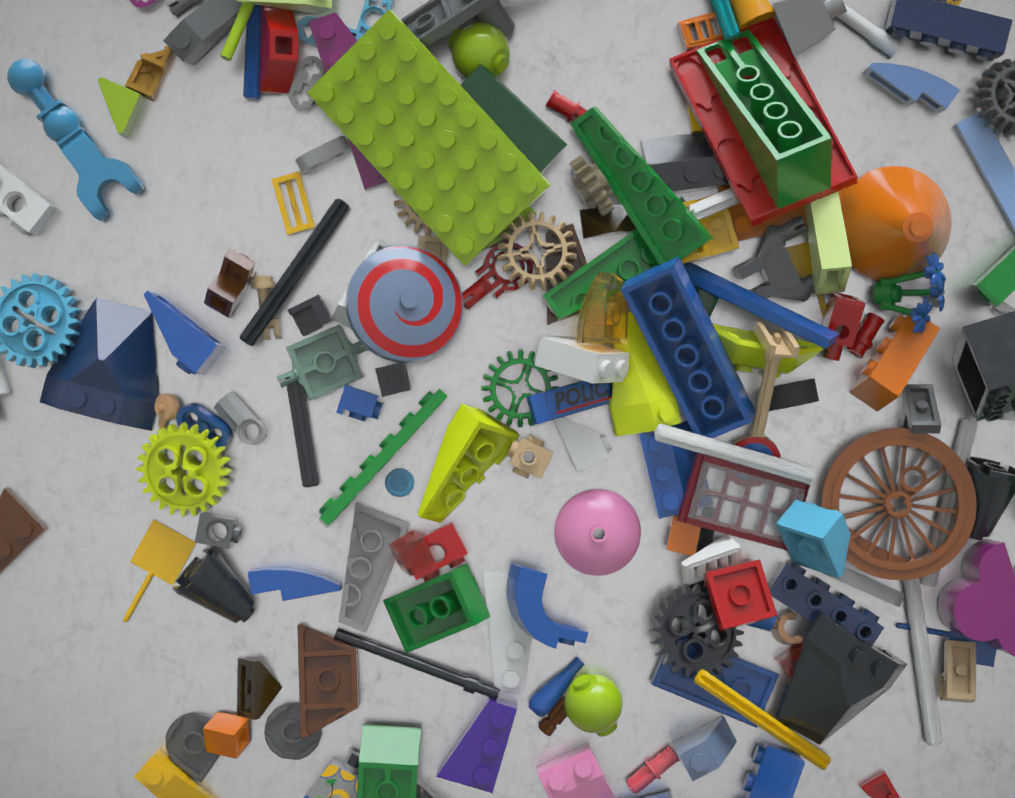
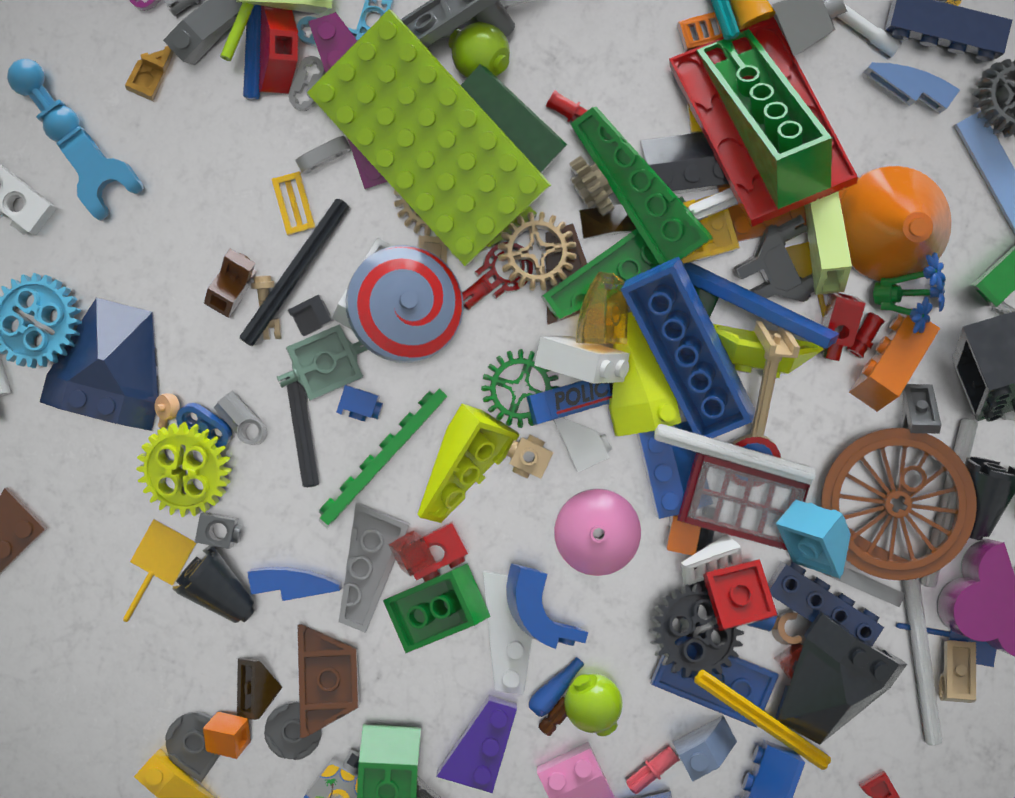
(122, 104): lime slope -> none
(185, 339): blue slope -> none
(393, 379): black brick -> none
(399, 482): dark azure tile -> none
(470, 684): black bar -> none
(794, 394): black tyre -> none

